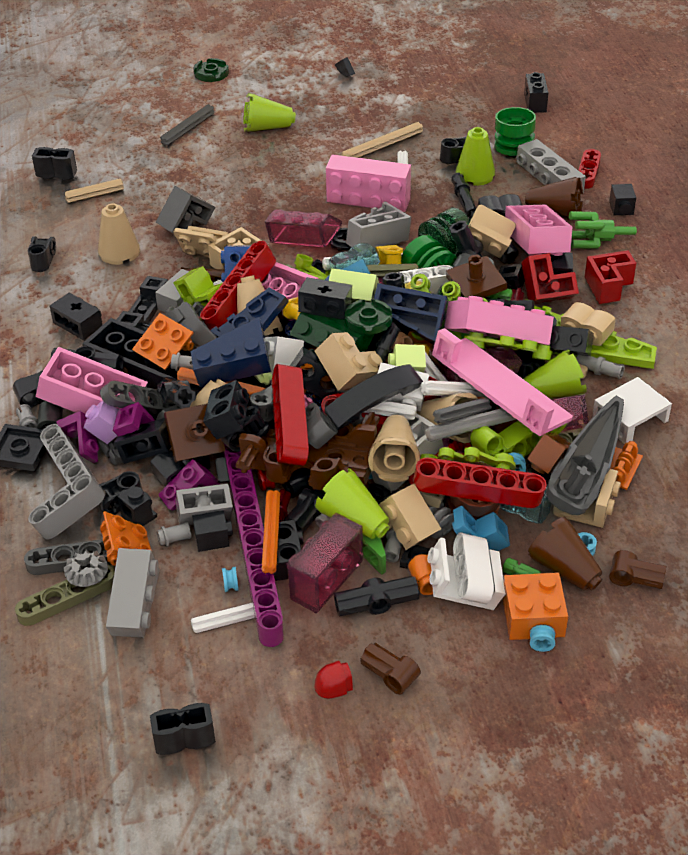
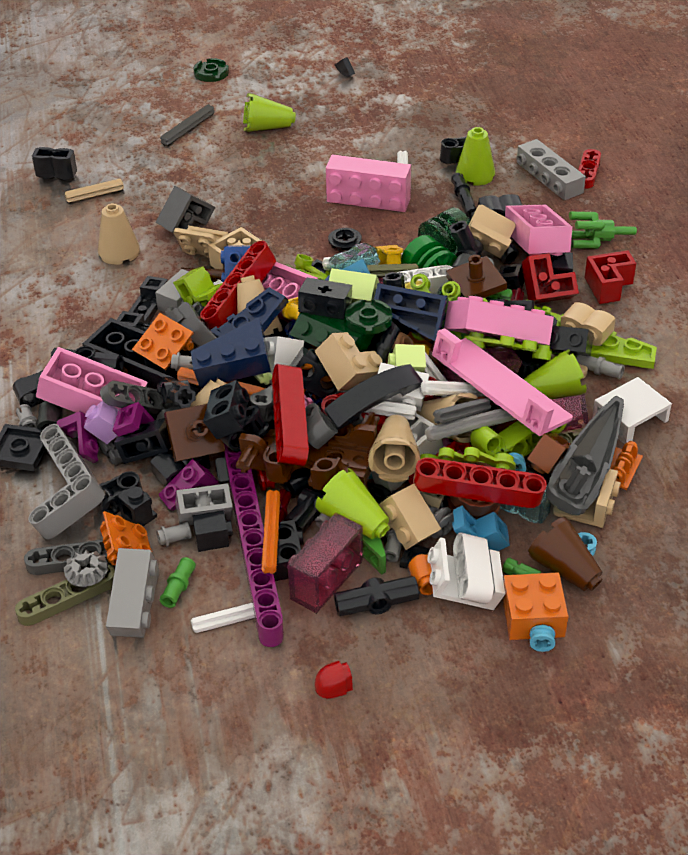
(41, 253): black piece -> none
(76, 316): black brick -> none
(177, 582): none -> bright green pin
(182, 728): black brick -> none
(230, 579): medium azure bush -> none
(301, 228): clear pink slope -> none
(379, 227): light grey wedge -> none
(384, 141): tan axle -> none
(395, 671): reddish brown piece -> none
(513, 128): green wheel -> none
(536, 92): black brick -> none
(559, 196): reddish brown cone -> none
(622, 199): black brick -> none
(628, 570): reddish brown piece -> none

